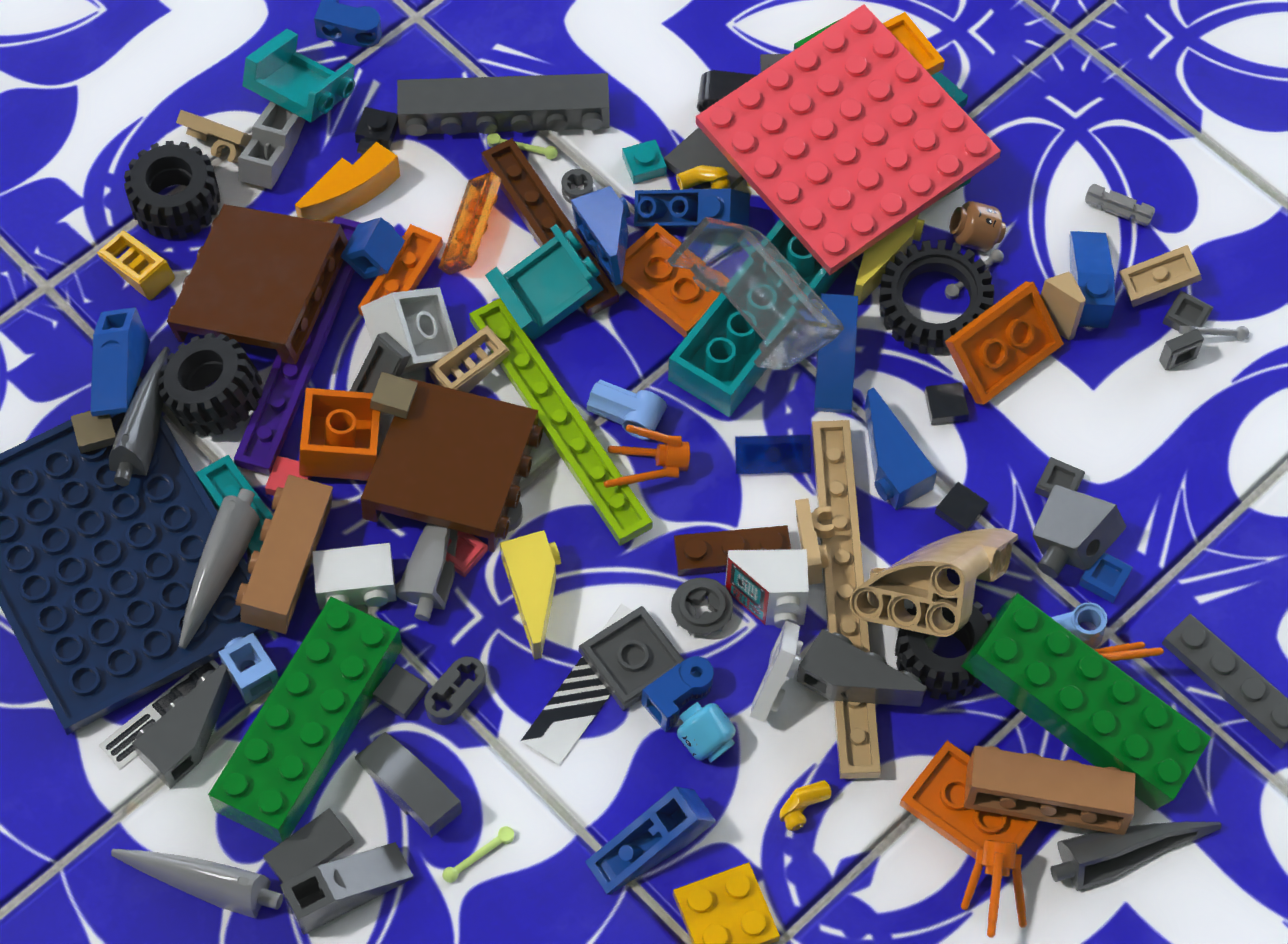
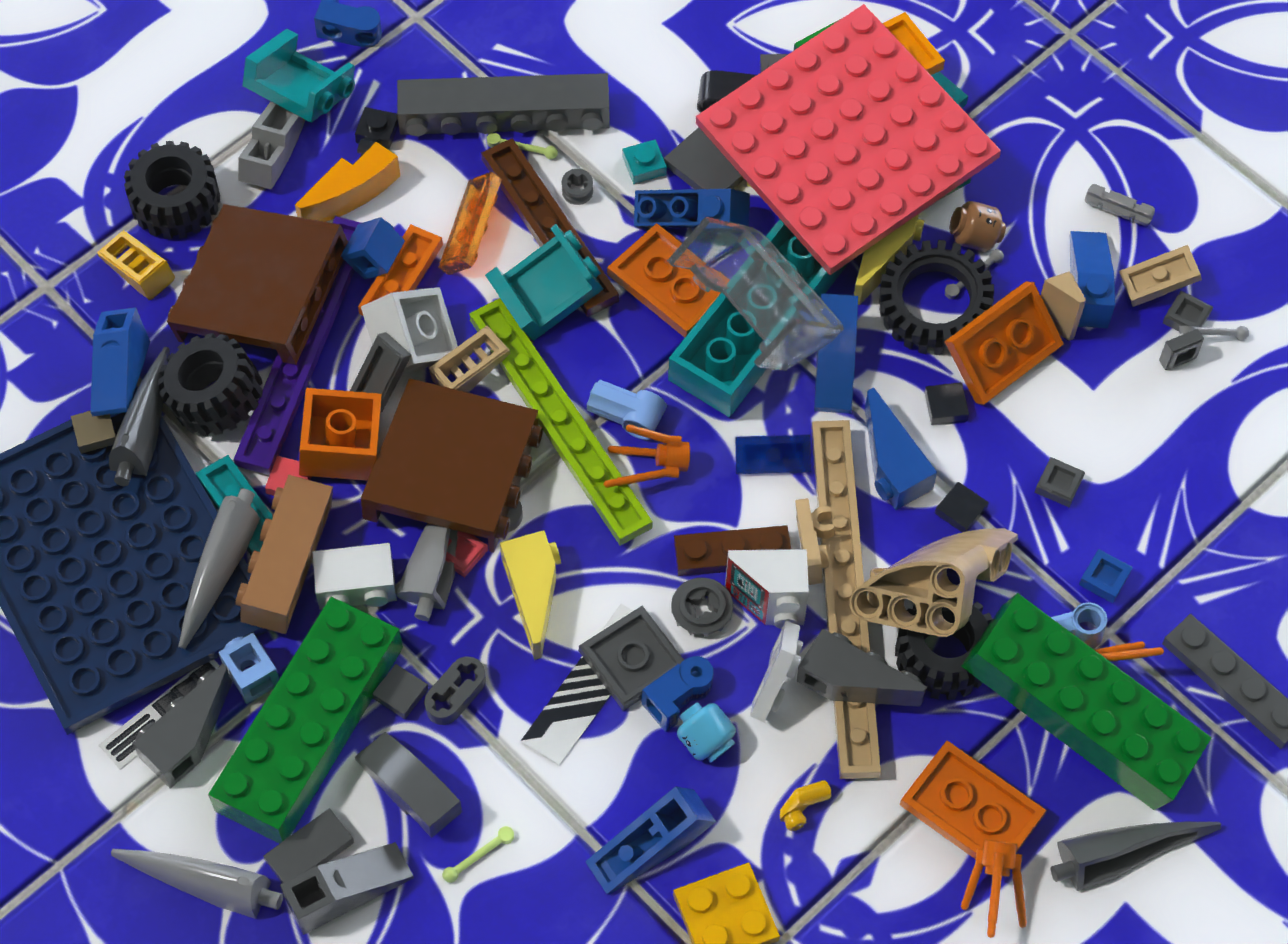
(202, 127): tan plate -> none
(393, 395): dark tan tile -> none
(603, 226): slope -> none
(698, 175): yellow arm -> none
(1050, 790): medium nougat brick -> none
(1075, 530): torso -> none

